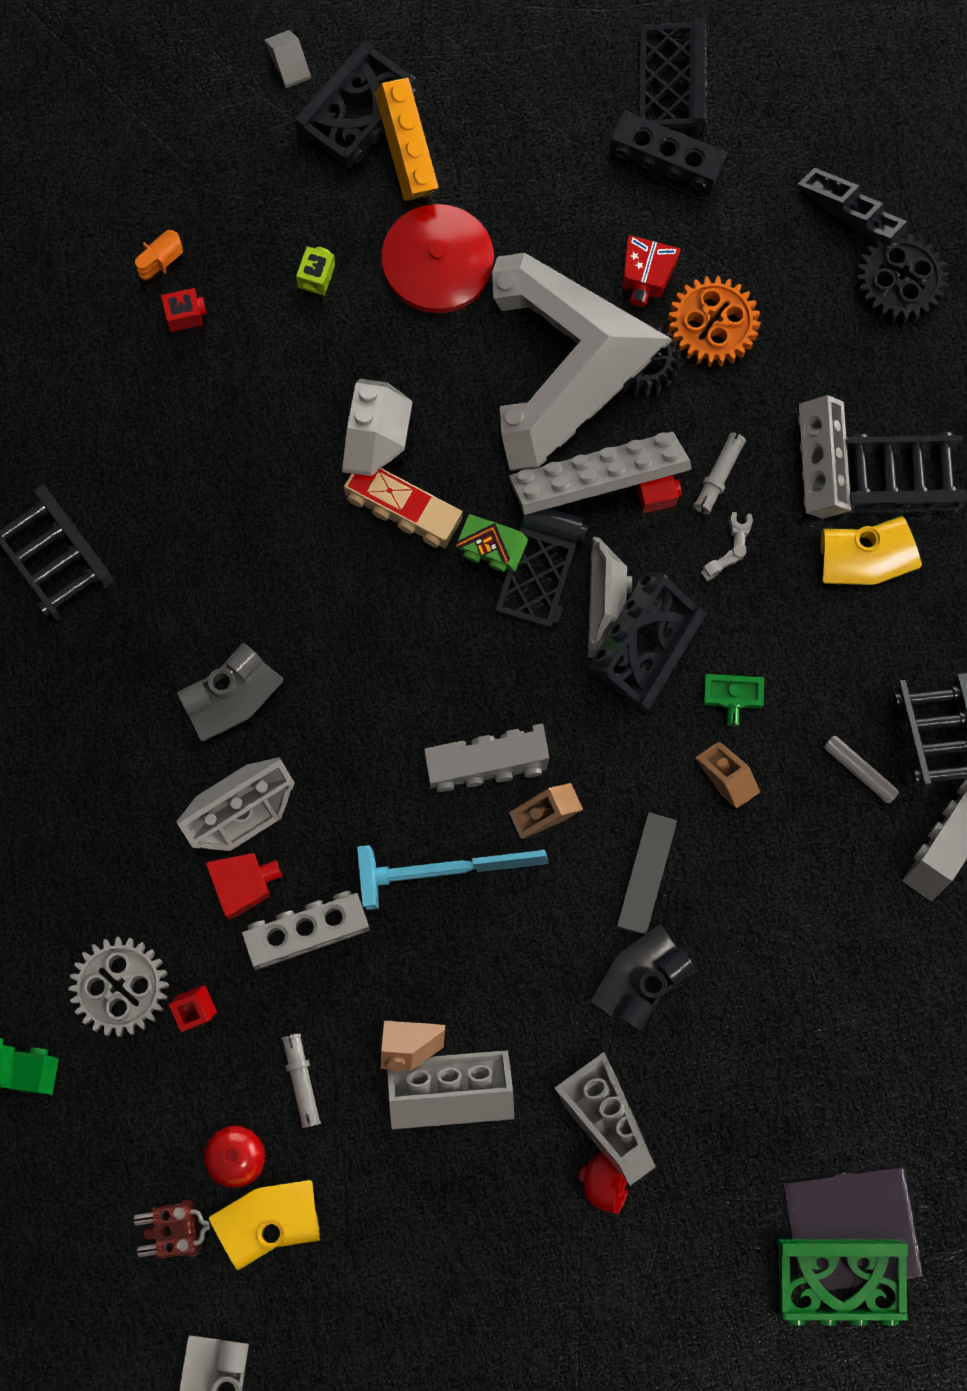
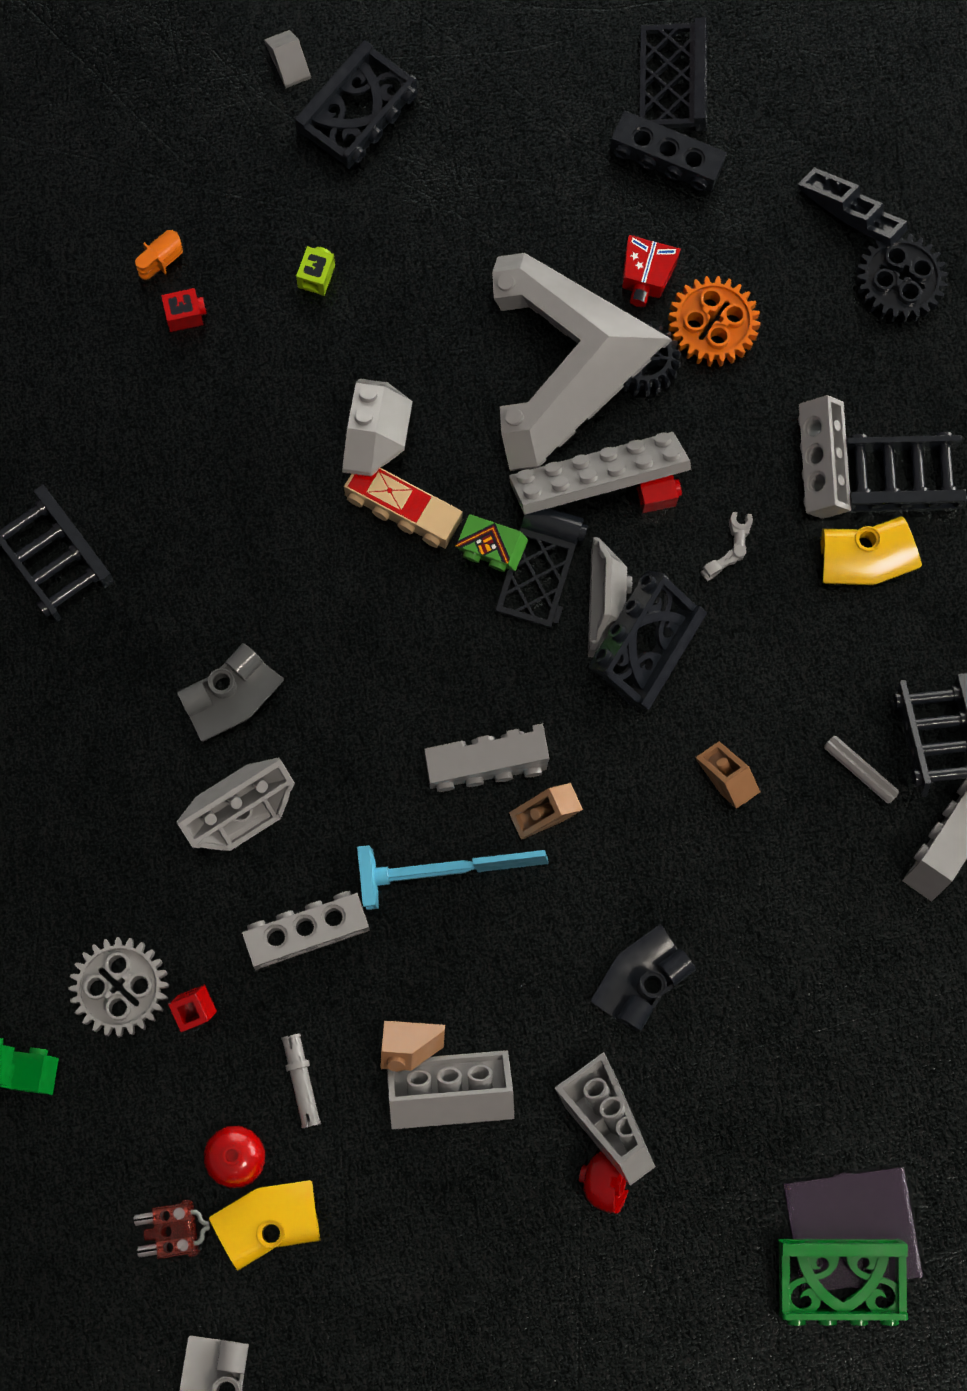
(241, 882): red torso -> none
(406, 139): light orange brick -> none
(437, 258): red dish -> none
(646, 873): dark grey tile -> none
(715, 482): light grey pin -> none
(733, 694): green plate -> none

